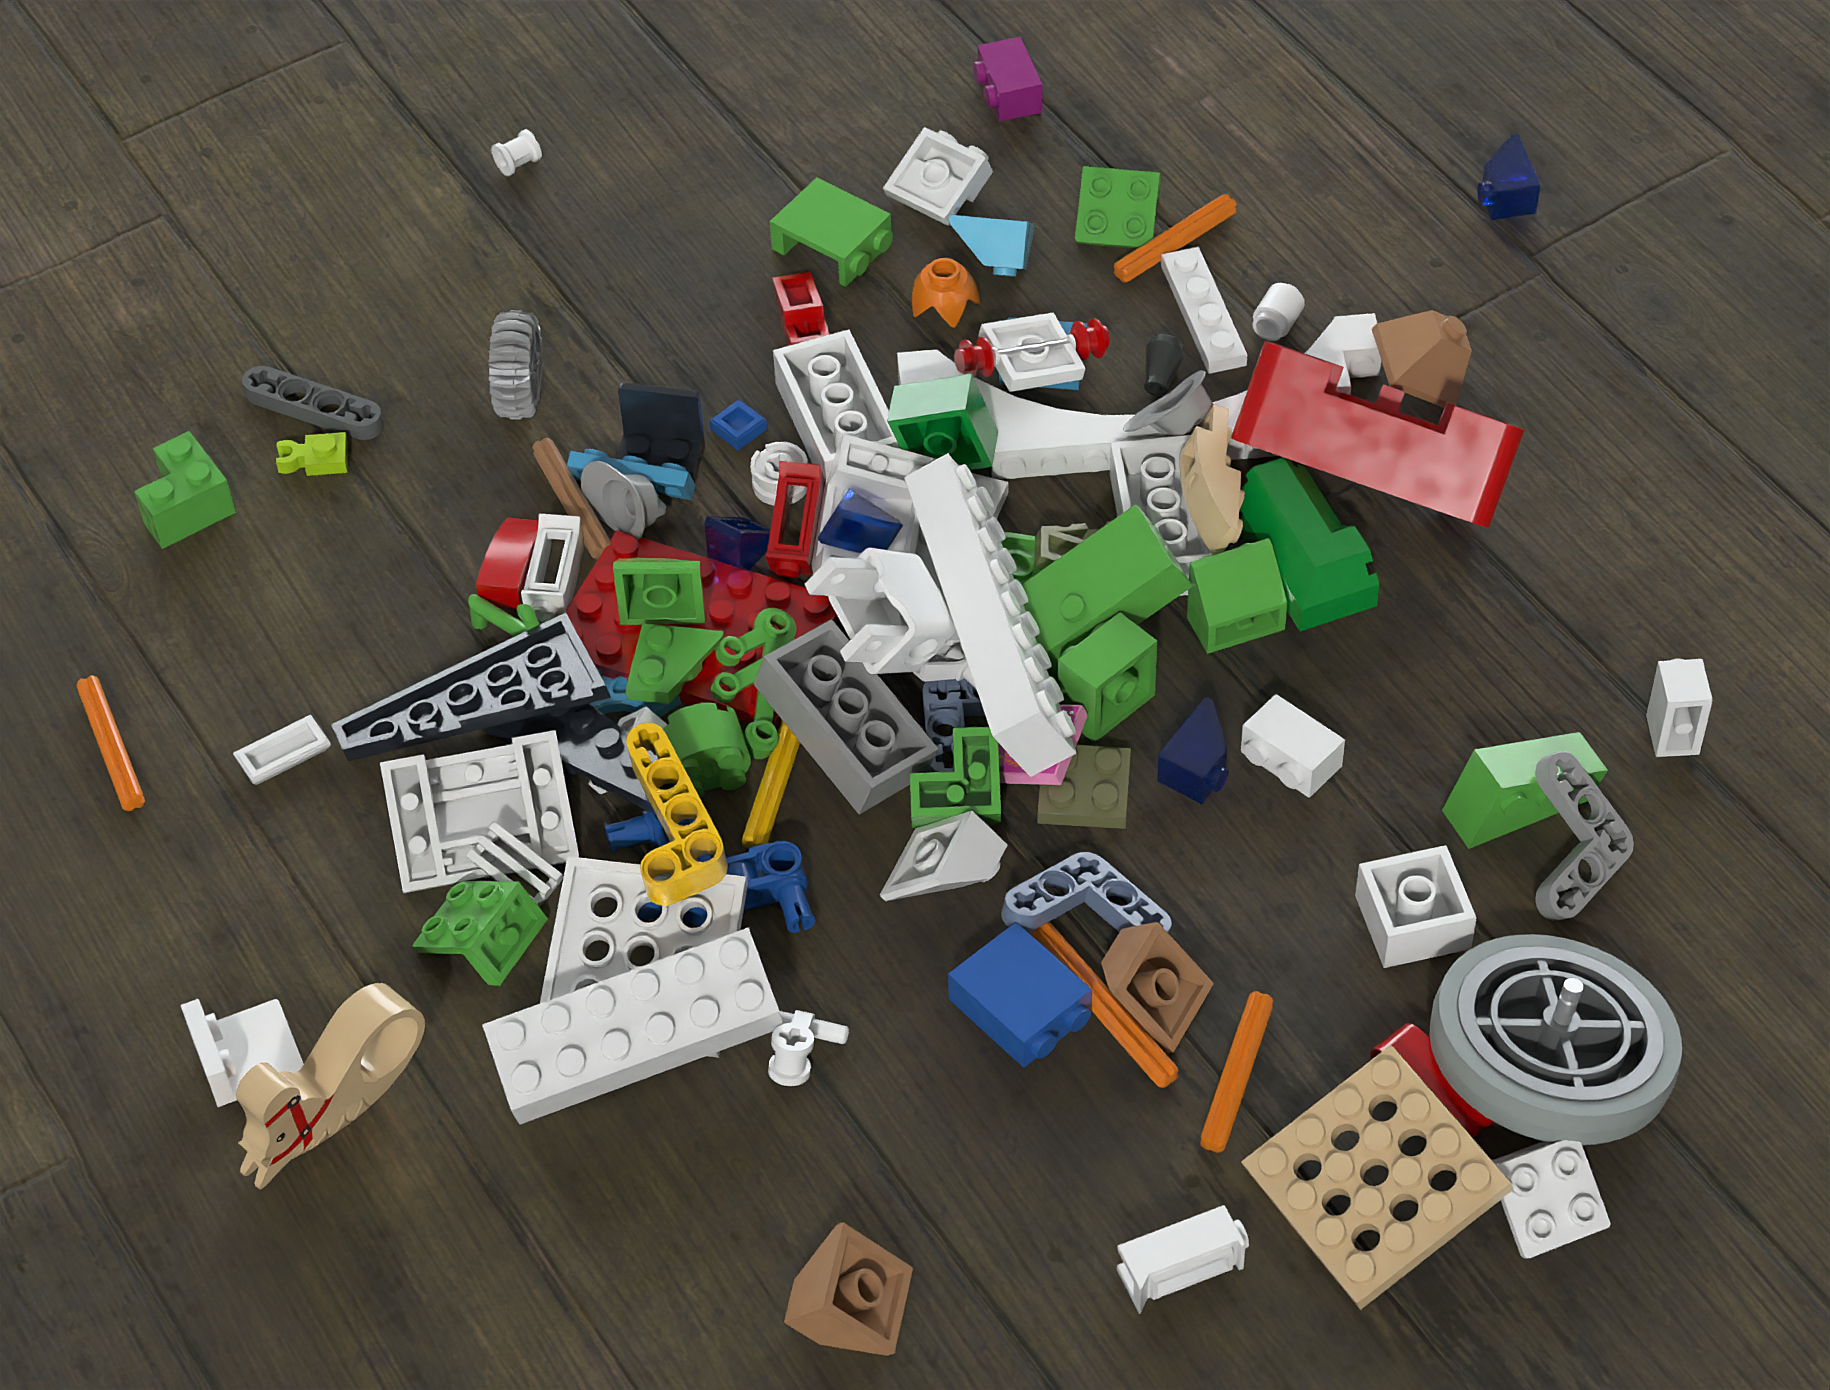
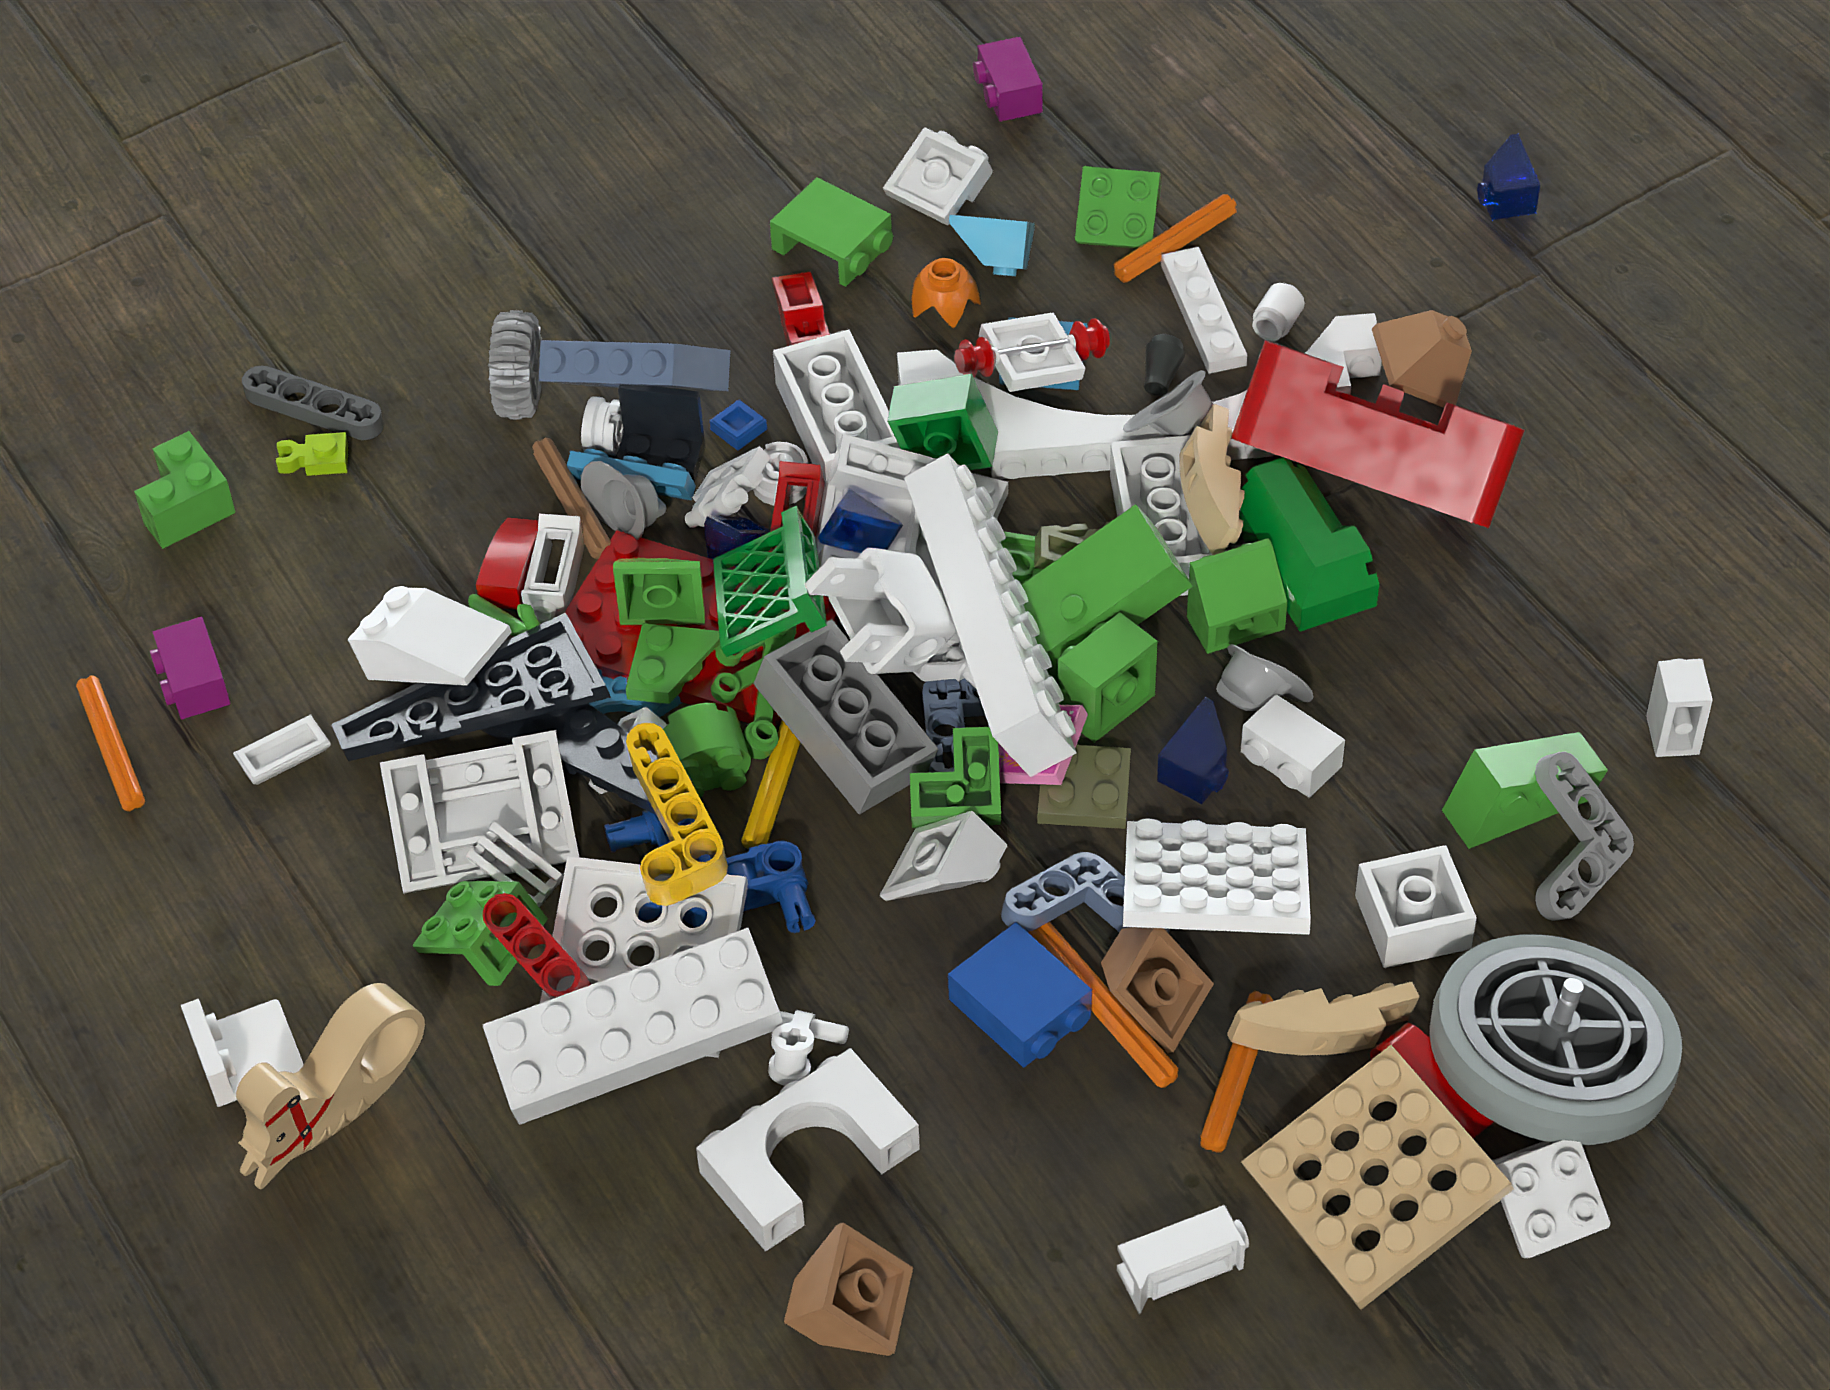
(190, 667): none -> magenta brick
(425, 639): none -> white slope
(516, 152): white bush -> none
(523, 936): none -> red beam
(602, 425): none -> white wheel
(634, 364): none -> sand blue arch
(727, 487): none -> white plate
(798, 561): none -> green fence
(835, 1096): none -> white arch
(1216, 877): none -> white piece
(1253, 681): none -> light grey piece
(1312, 1026): none -> tan slope

